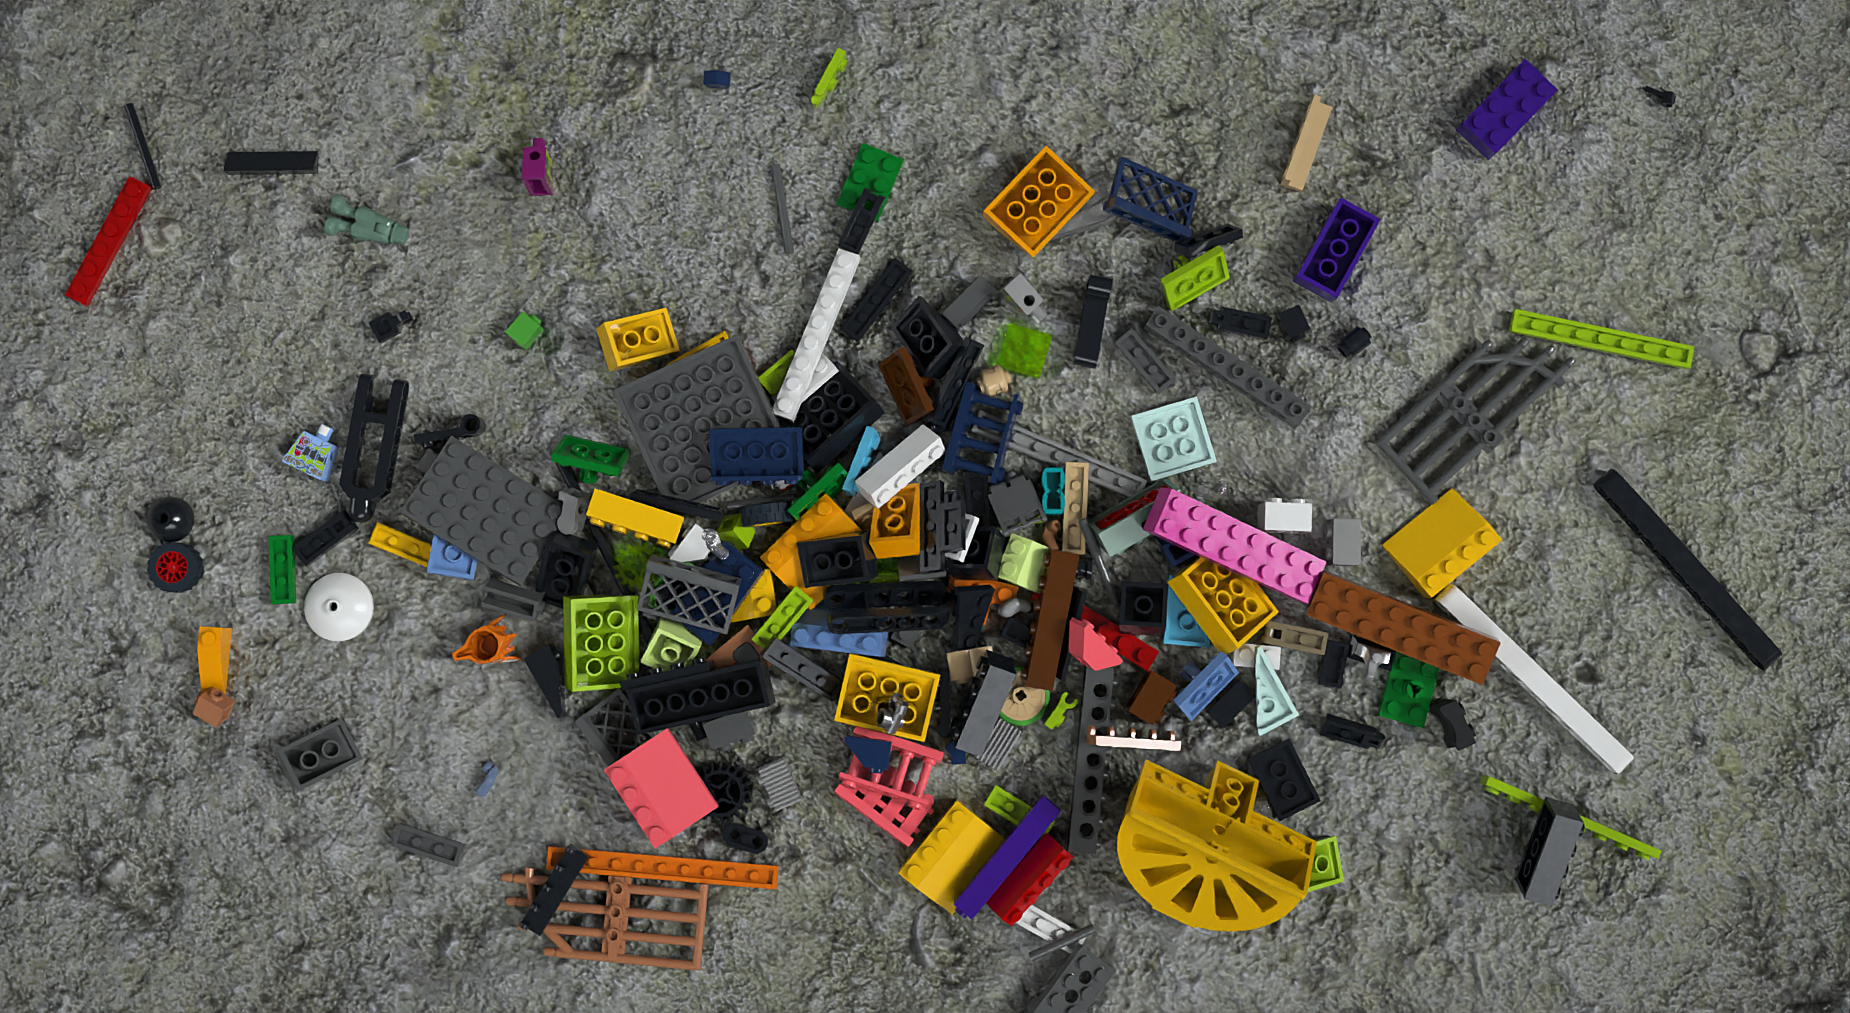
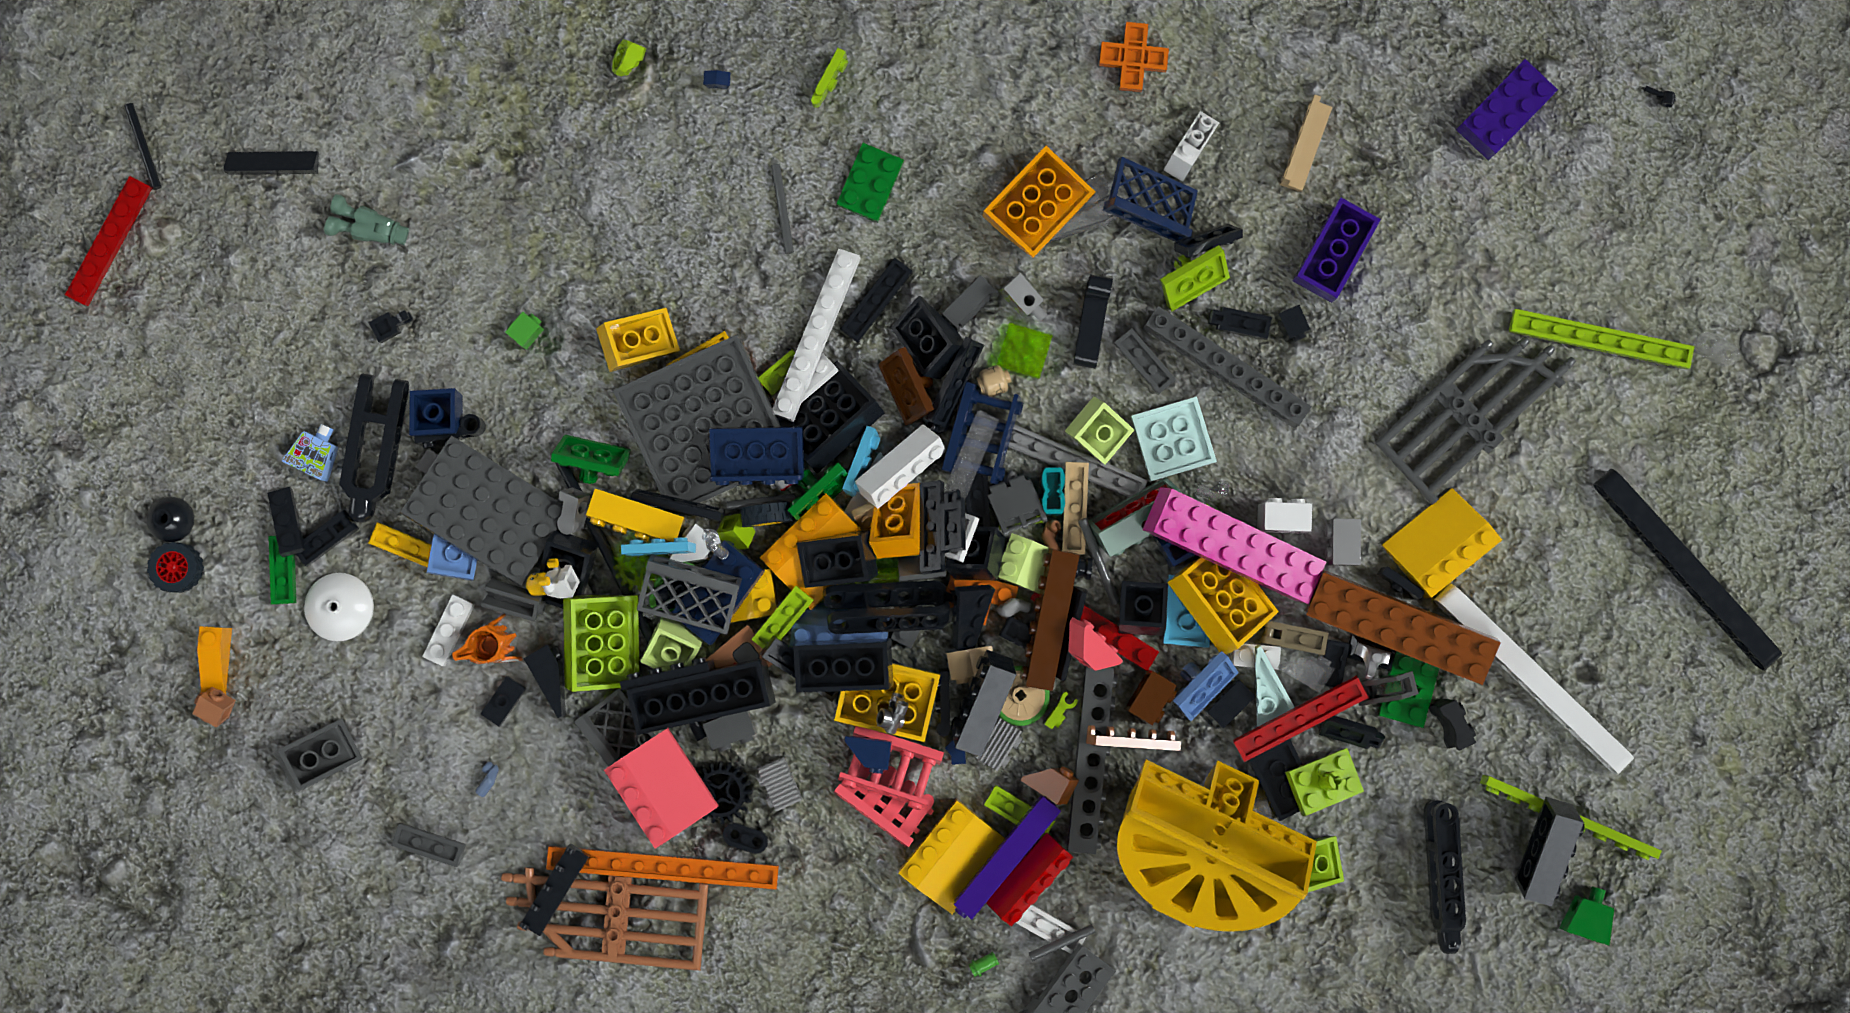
(286, 521): none -> black plate
(435, 411): none -> dark blue slope
(448, 630): none -> white plate
(503, 701): none -> black plate
(537, 168): magenta torso -> none
(554, 583): none -> white piece
(627, 57): none -> lime rock
(658, 547): none -> medium azure plate
(843, 665): none -> black brick
(861, 222): black plate -> none
(972, 453): none -> clear plate
(983, 964): none -> bright green pin
(1053, 783): none -> dark orange slope
(1099, 430): none -> yellowish green slope
(1133, 57): none -> orange plate
(1191, 146): none -> white slope
(1300, 718): none -> red plate
(1310, 671): none -> clear slope
(1324, 782): none -> lime plate
(1354, 342): black brick -> none
(1389, 688): none -> dark grey window
(1400, 584): none -> black plate
(1443, 841): none -> black piece
(1590, 917): none -> green torso

